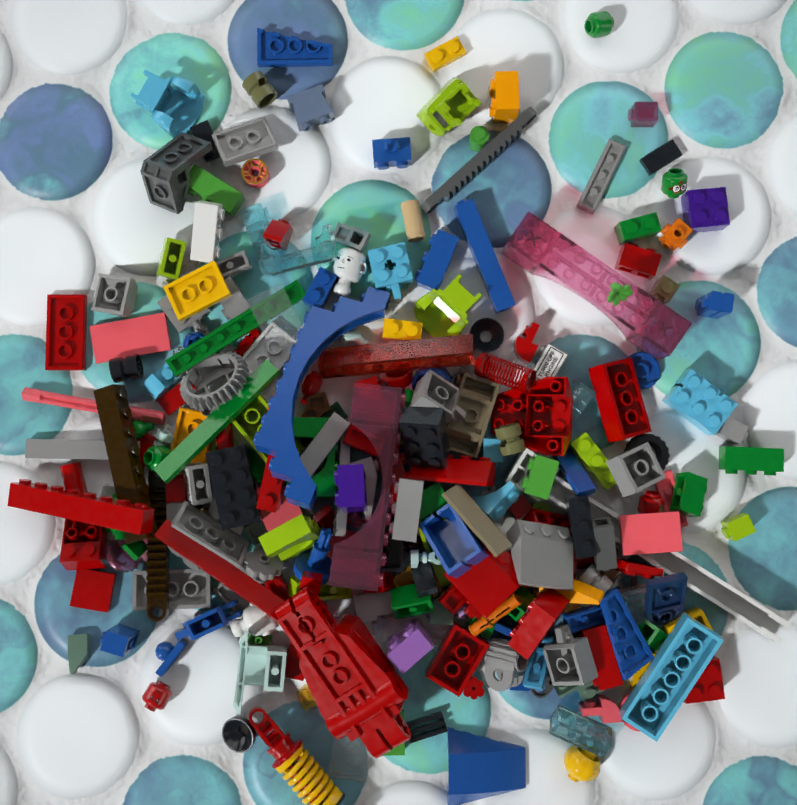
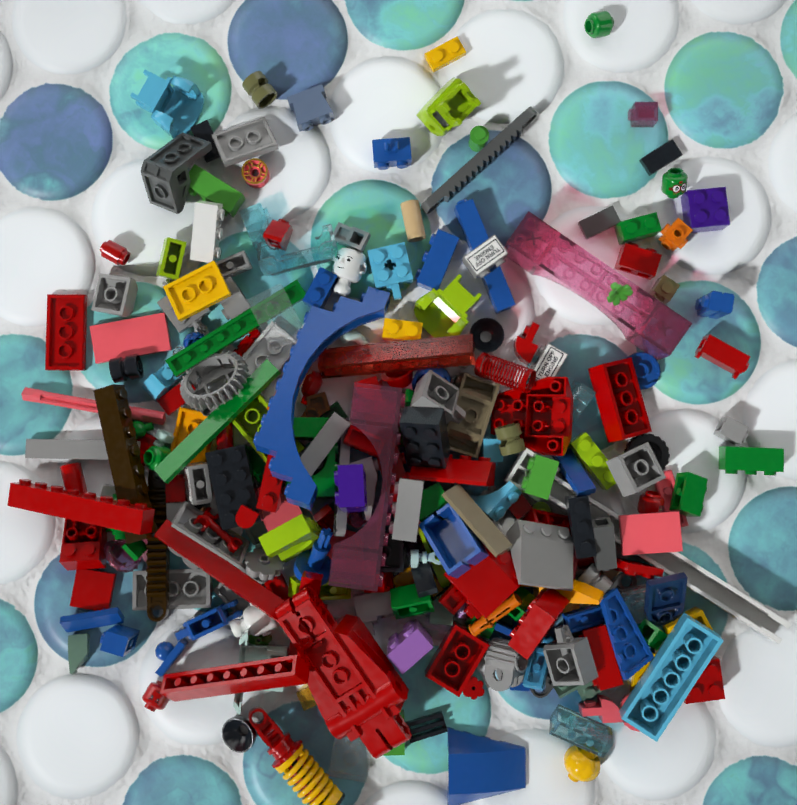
(92, 619): none -> blue tile
(114, 252): none -> red brick
(208, 520): none -> red bar
(236, 678): none -> red brick
(246, 517): none -> red tile
(287, 51): blue wing -> none
(485, 257): none -> brick
(504, 96): light orange brick -> none
(599, 222): none -> dark grey tile
(601, 176): light grey tile -> none
(699, 402): medium azure piece -> none
(723, 355): none -> red brick
(737, 527): lime brick -> none

